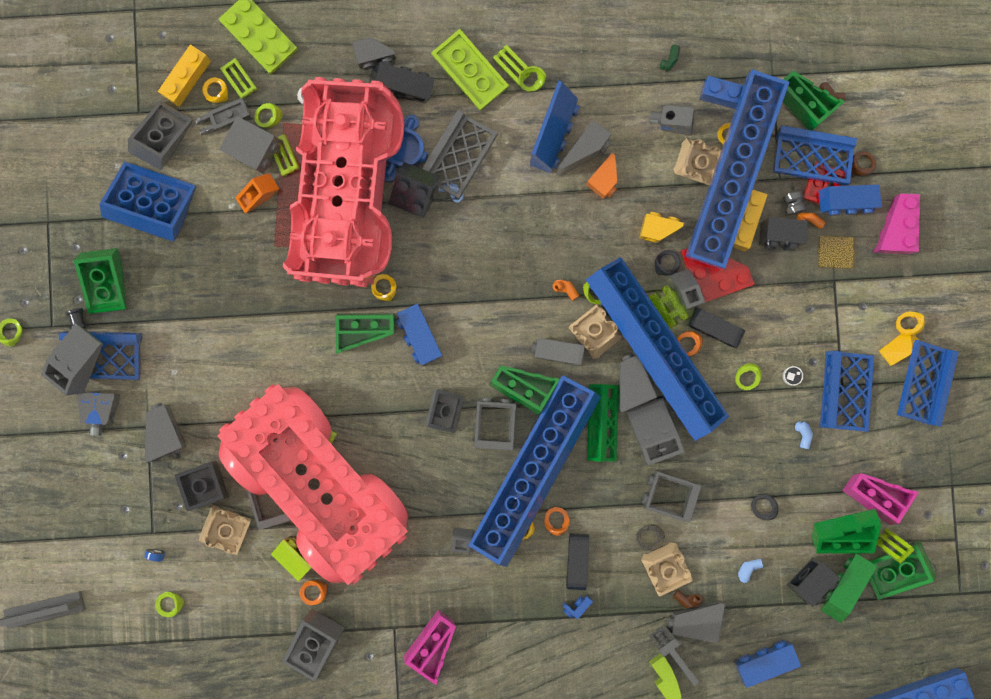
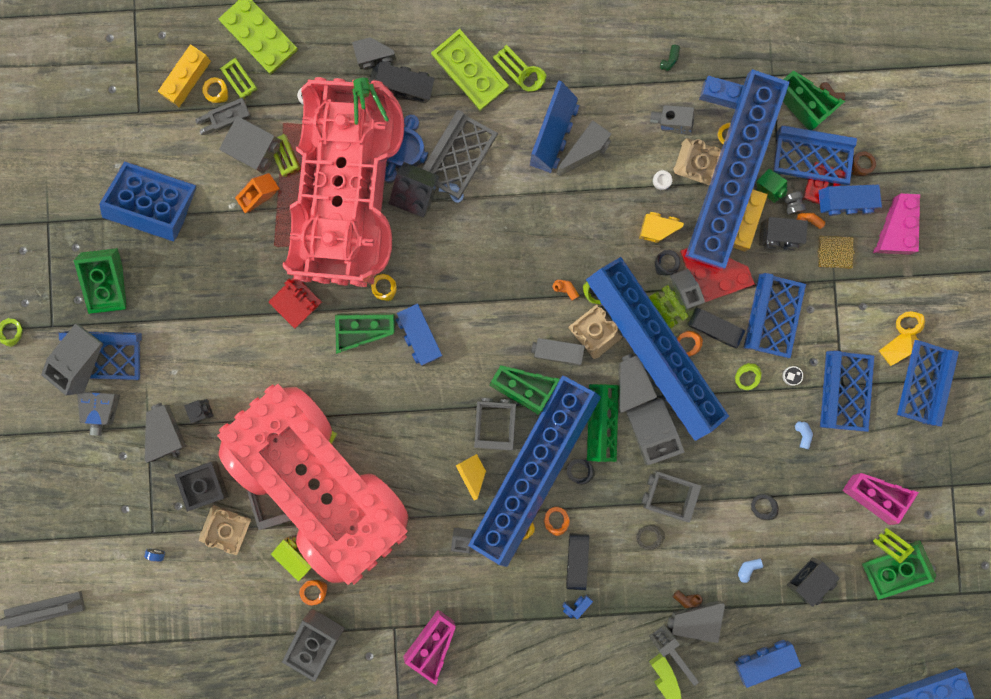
(76, 316): black bush -> none
(159, 135): dark grey slope -> none
(179, 602): lime piece -> none
(199, 411): none -> black brick
(277, 115): lime piece -> none
(295, 302): none -> red hinge
(362, 90): none -> green plant
(444, 411): dark grey slope -> none
(472, 474): none -> yellow slope
(591, 473): none -> black piece
(604, 178): orange slope -> none
(662, 180): none -> white tile
(667, 568): tan slope -> none
(759, 311): none -> blue fence
(773, 185): none -> green brick
(847, 534): green wedge -> none
(849, 588): green wedge -> none

